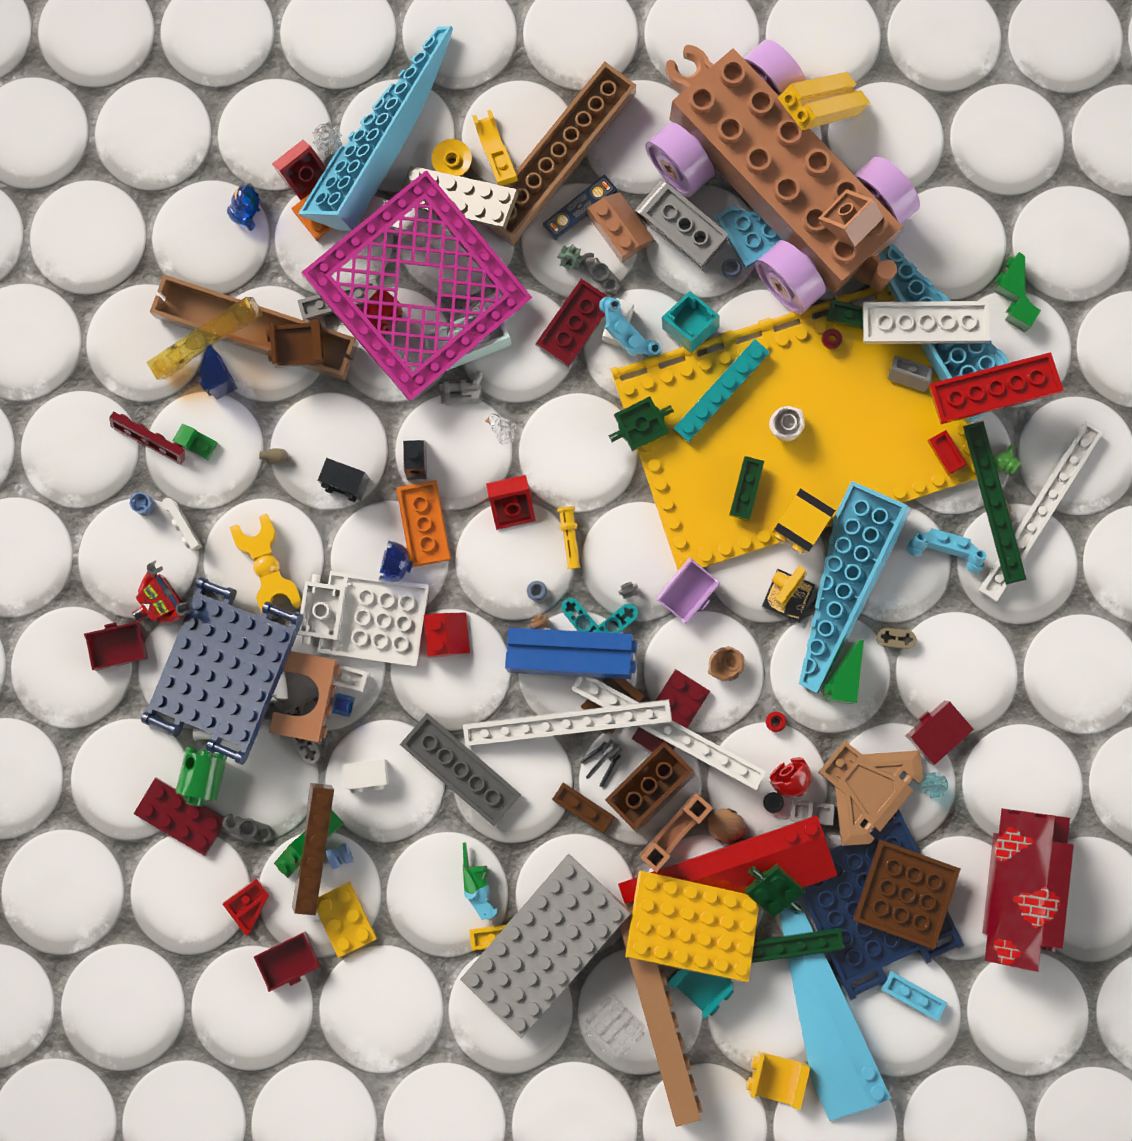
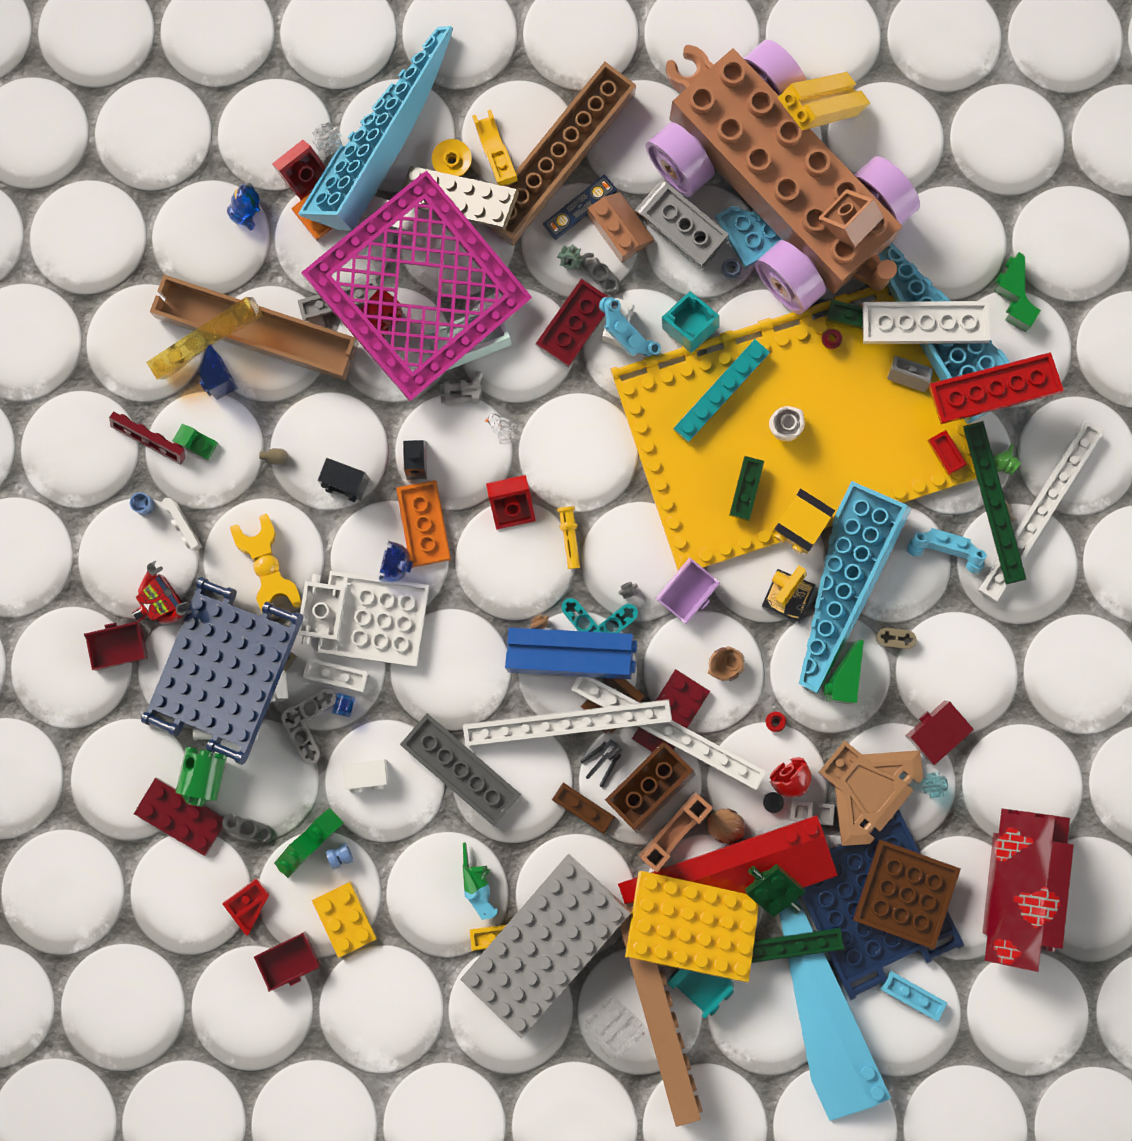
(296, 344): reddish brown panel -> none
(311, 725): nougat arch -> none
(314, 847): reddish brown arch -> none
(446, 634): red slope -> none
(536, 584): sand blue plate -> none
(641, 423): dark green plate -> none
(778, 1079): yellow panel -> none

